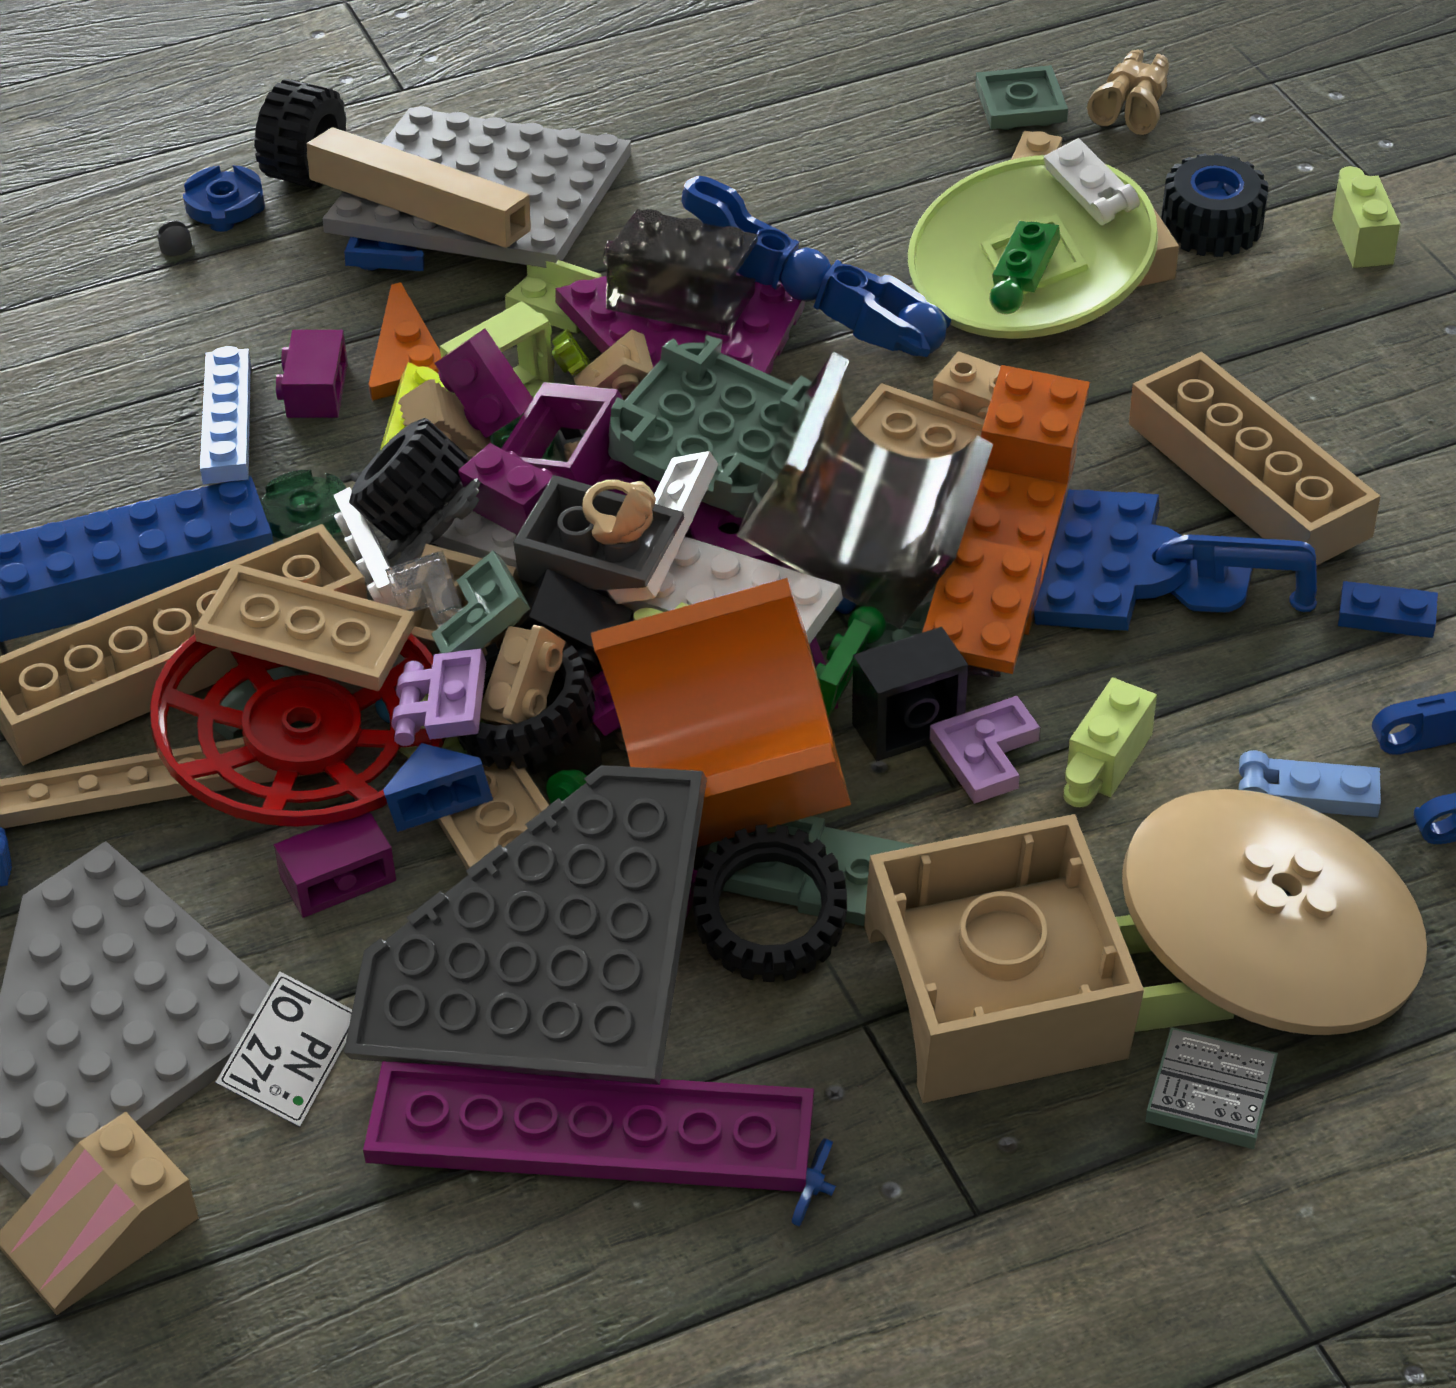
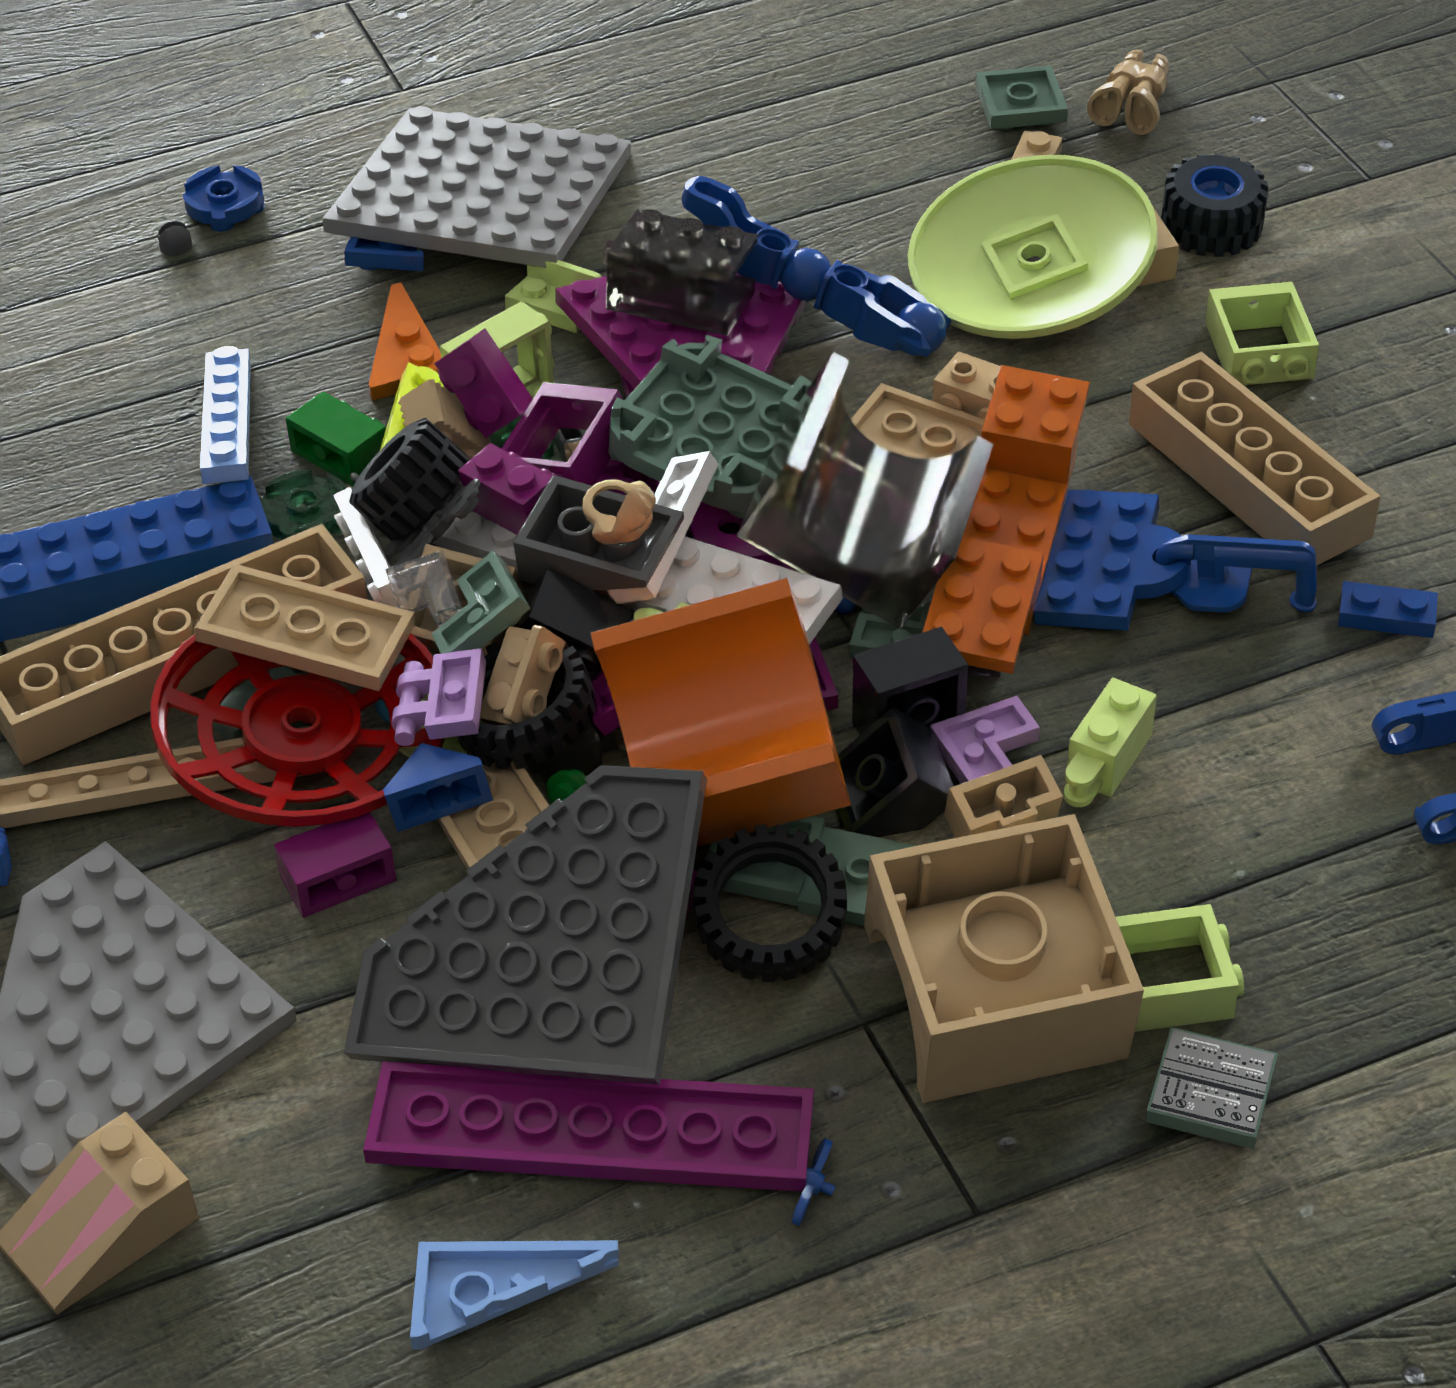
(287, 1049): white sticker -> none
(288, 121): black tyre -> none
(313, 374): magenta brick -> none
(334, 436): none -> green brick
(419, 187): tan brick -> none
(480, 1280): none -> light blue wing
(569, 353): lime plate -> none
(619, 366): tan bracket -> none
(864, 627): green plate -> none
(893, 777): none -> black slope
(1003, 799): none -> tan brick
(1022, 264): green plate -> none
(1090, 181): white plate -> none
(1213, 912): tan dish -> none
(1275, 307): none -> yellowish green window
(1314, 784): light blue plate -> none
(1365, 219): yellowish green brick -> none

